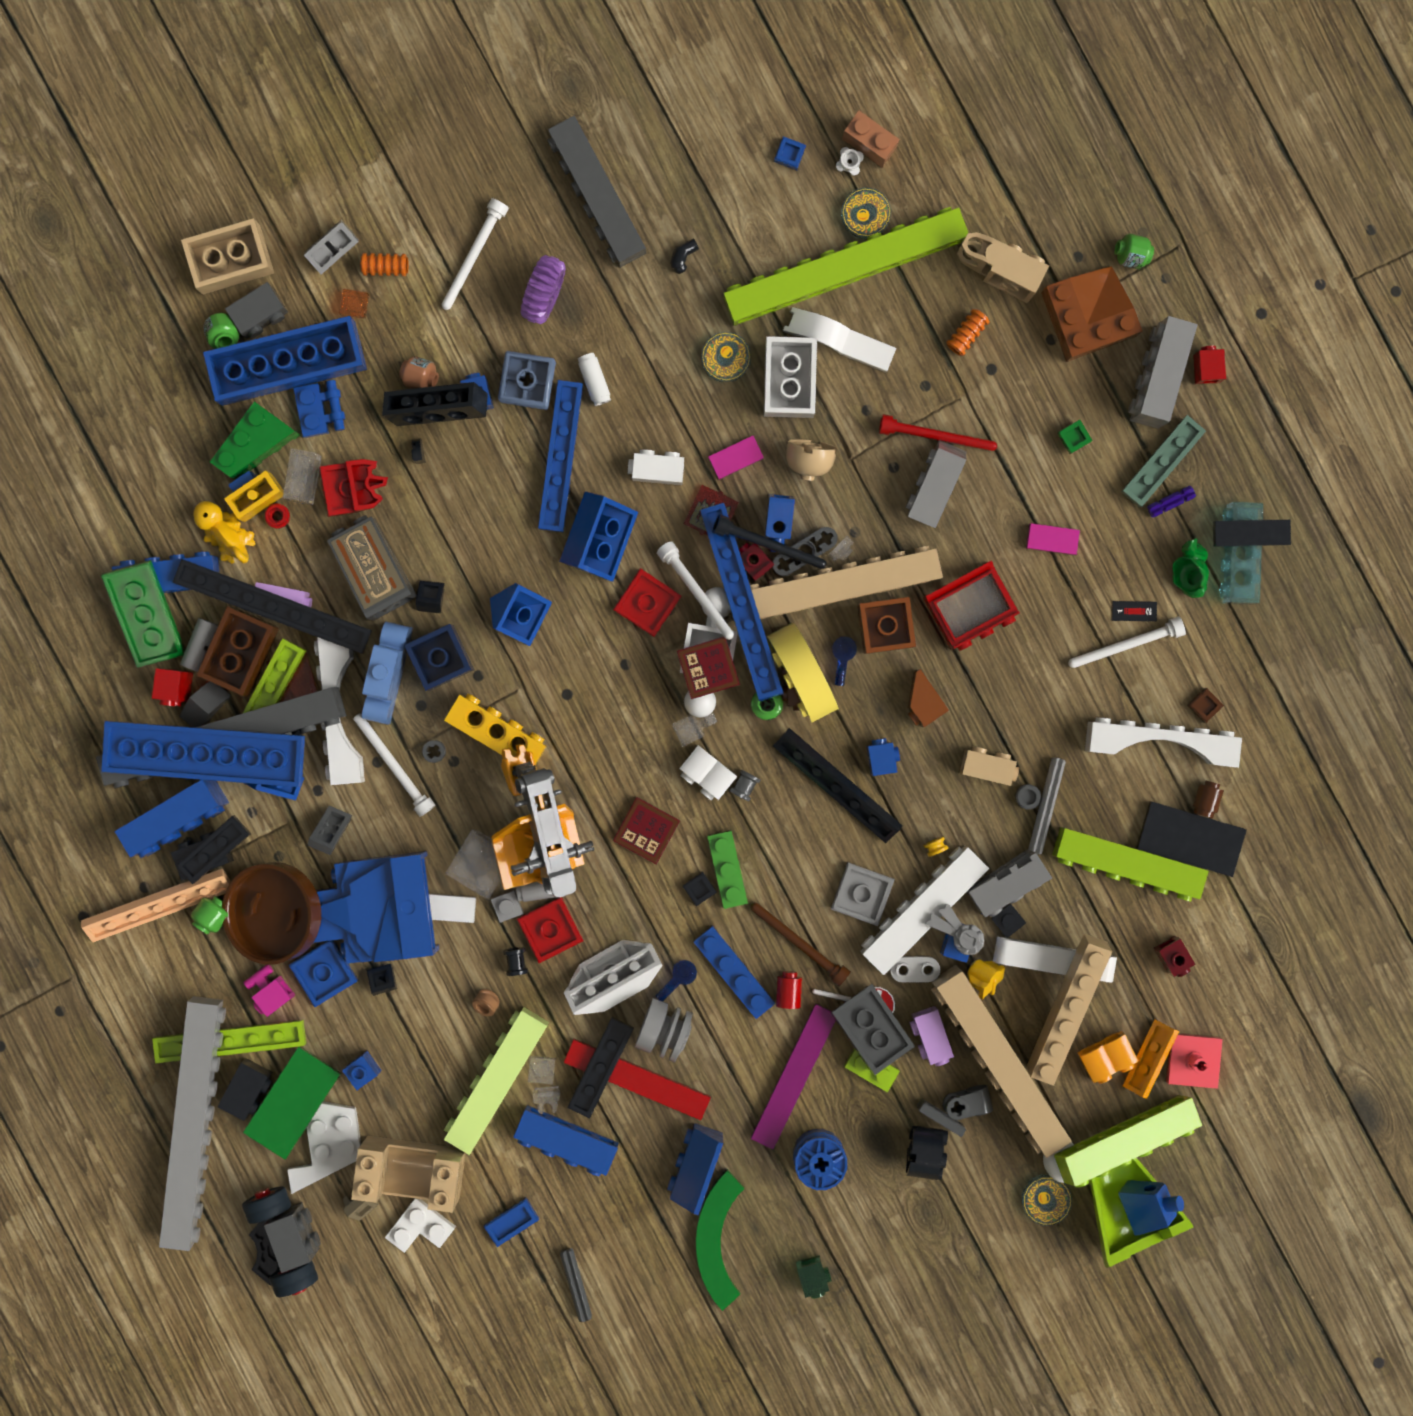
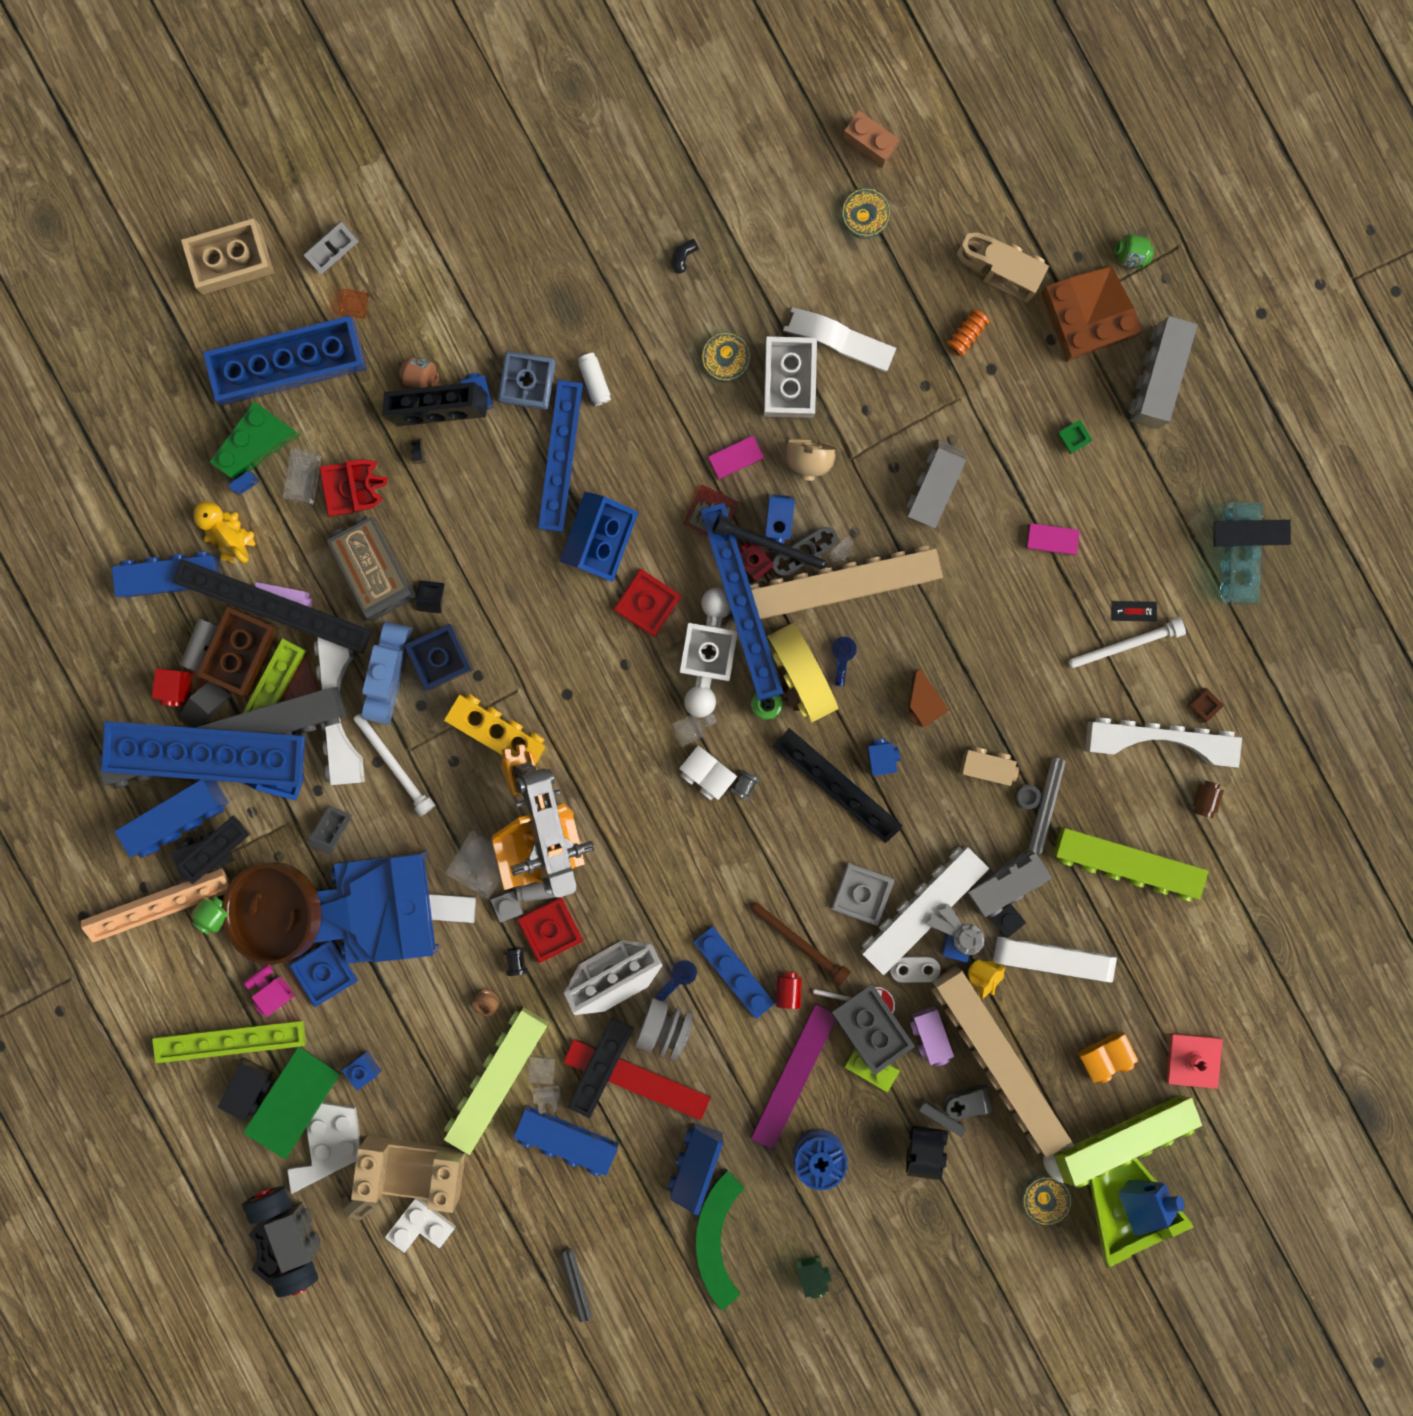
(143, 613): green tile -> none
(191, 1123): light grey brick -> none
(220, 331): bright green head -> none
(254, 496): yellow brick -> none
(257, 311): dark grey brick -> none
(269, 516): red plate -> none
(312, 411): blue plate -> none
(381, 979): black tile -> none
(384, 264): orange piece -> none
(433, 743): dark grey bush -> none
(495, 211): white piece -> none
(511, 1222): blue tile -> none
(518, 612): blue slope -> none
(543, 289): medium lavender gear -> none
(597, 192): dark grey brick -> none
(646, 830): tile -> none
(657, 468): white brick -> none
(669, 554): white piece -> none
(699, 888): black tile -> none
(708, 667): tile -> none
(727, 869): bright green plate -> none
(789, 153): blue tile -> none
(845, 266): lime brick -> none
(856, 158): white plate -> none
(886, 625): dark orange brick -> none
(890, 425): red piece -> none
(935, 846): yellow bush -> none
(971, 606): window -> none
(1069, 1009): tan brick -> none
(1150, 1058): light orange plate -> none
(1163, 461): sand green plate -> none
(1171, 501): dark purple axle -> none
(1174, 957): dark red brick -> none
(1190, 570): green hair -> none
(1191, 839): black tile -> none
(1209, 365): red brick -> none

